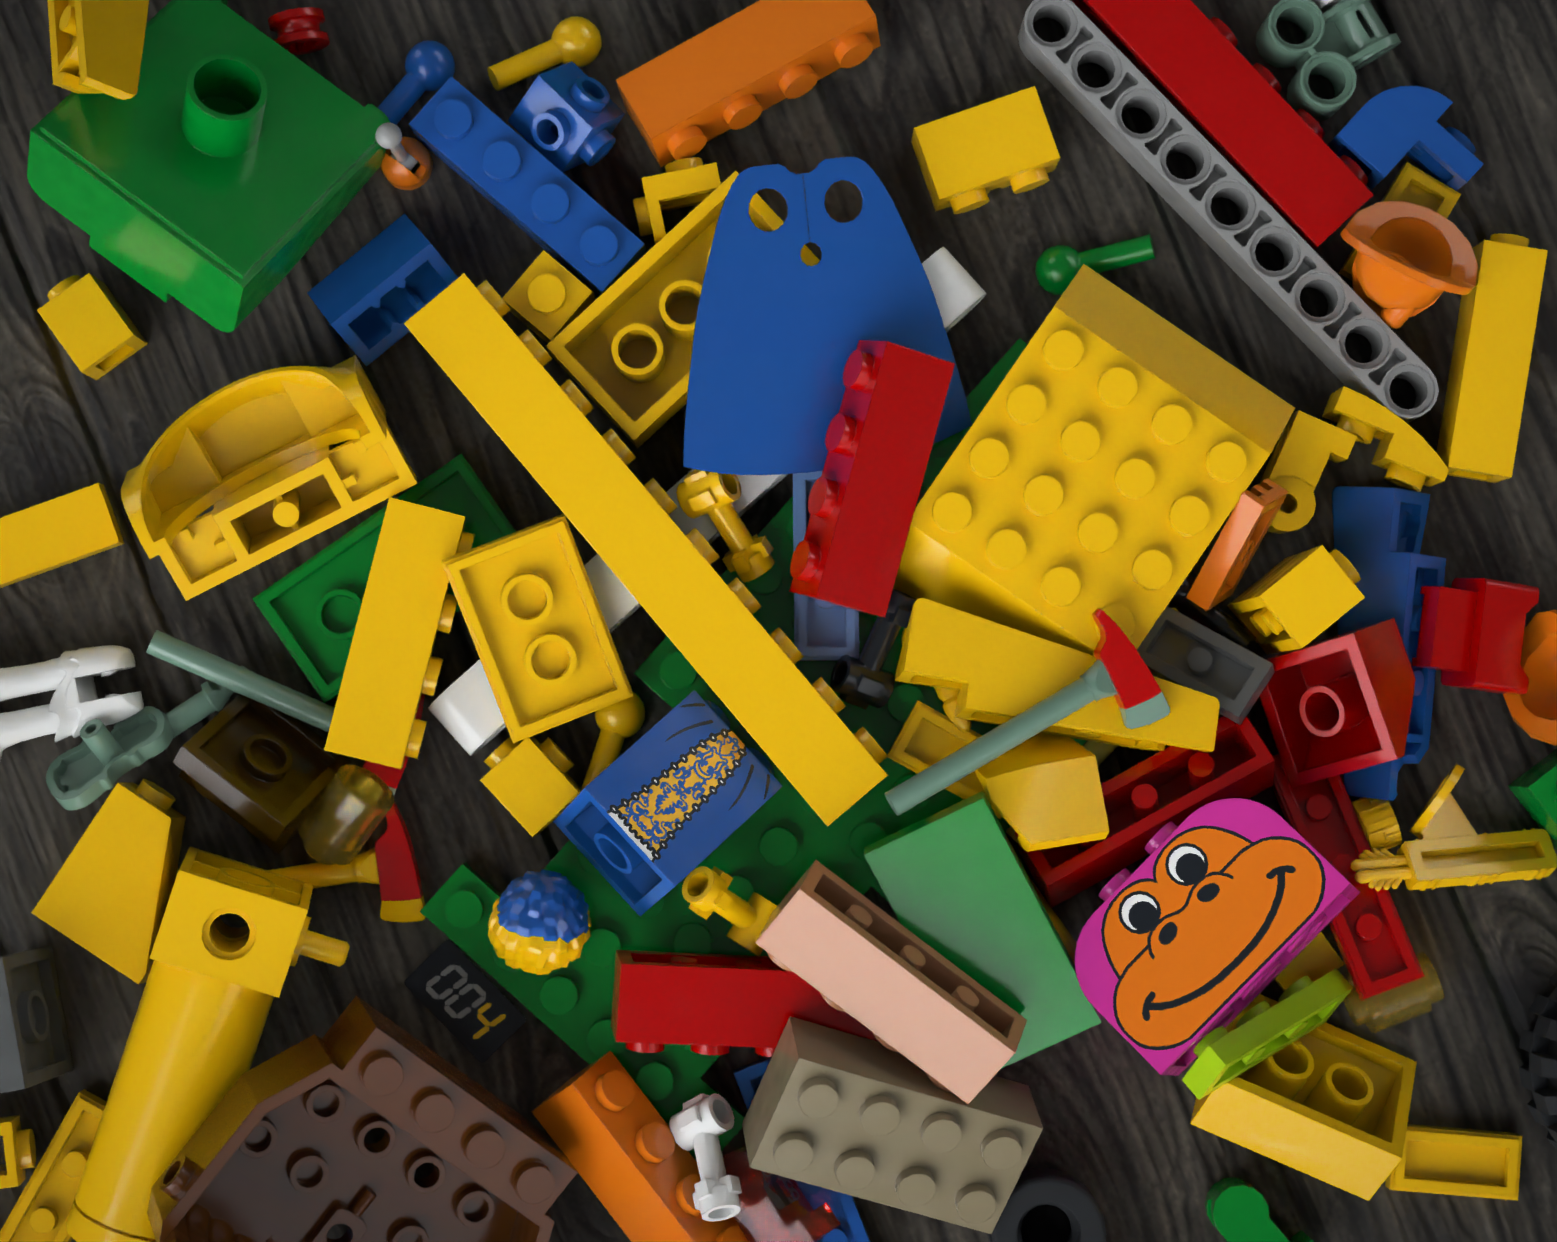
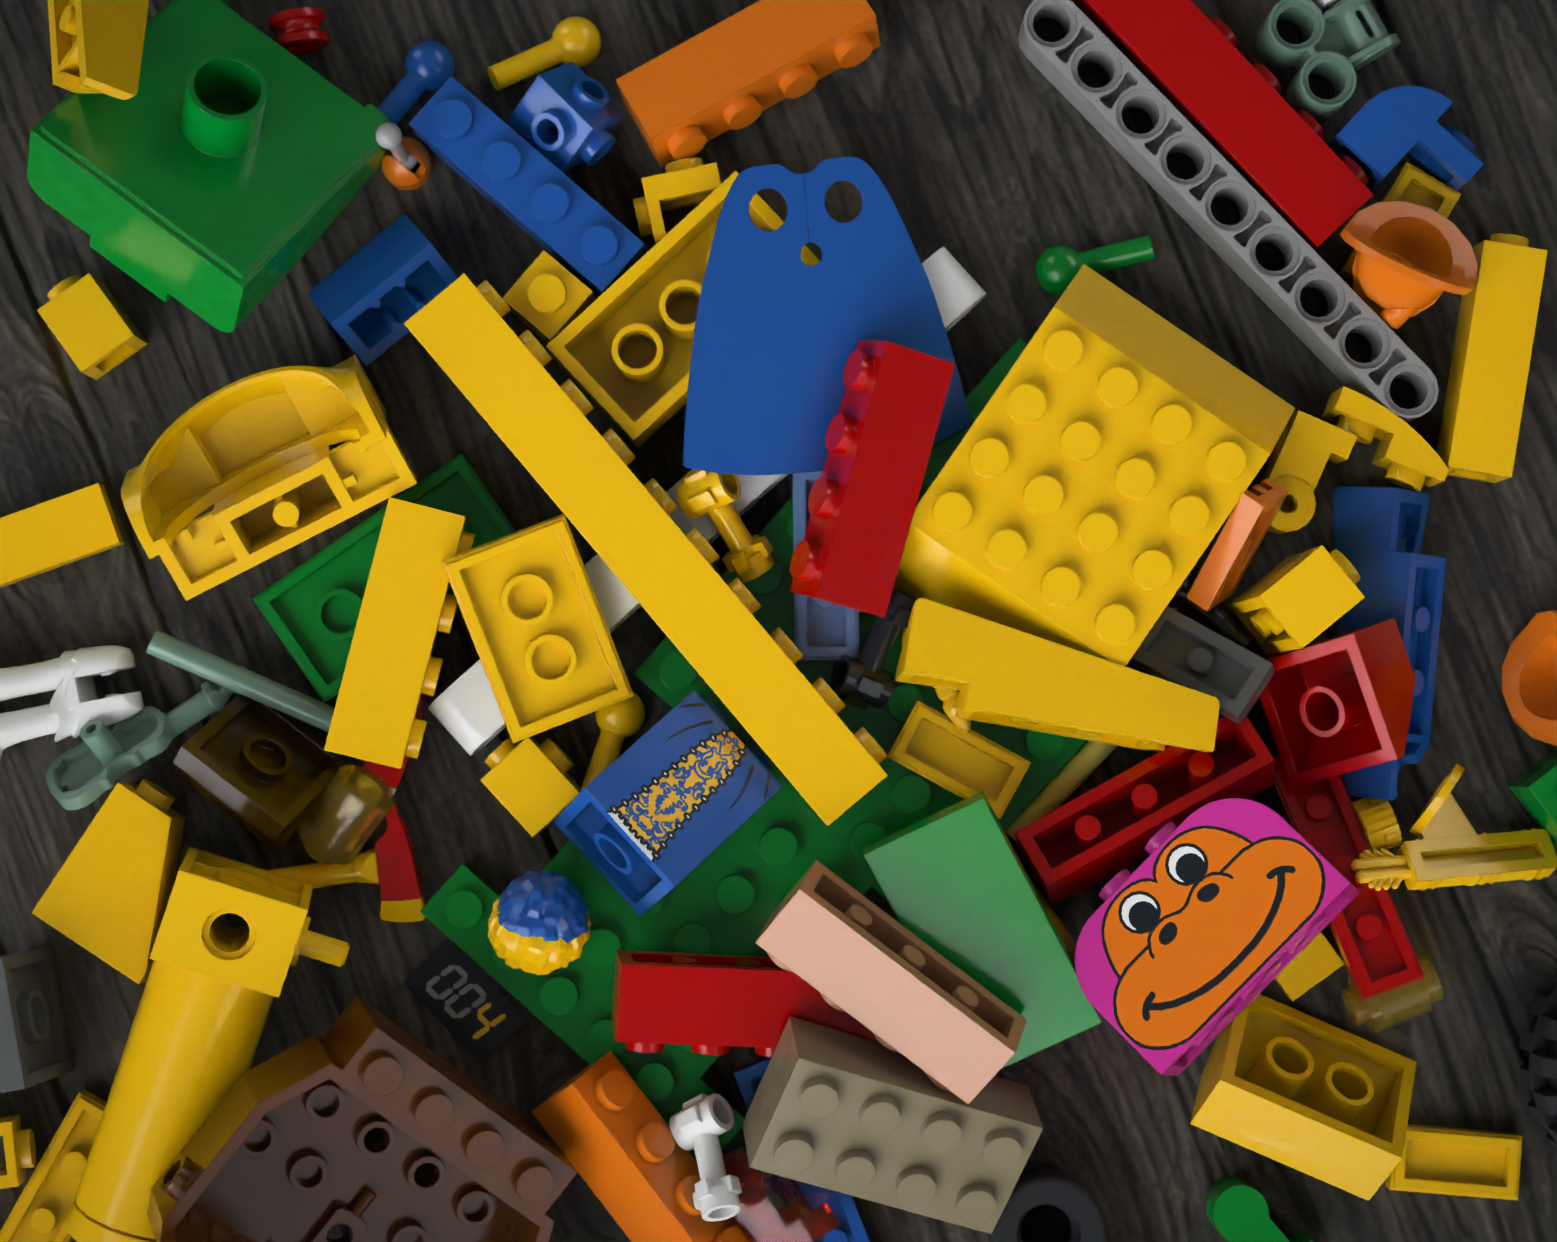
(709, 892): yellow bar -> none
(986, 149): yellow piece -> none
(1047, 792): yellow slope -> none
(1115, 673): sand green piece -> none
(1264, 1031): lime plate -> none
(1476, 633): red piece -> none

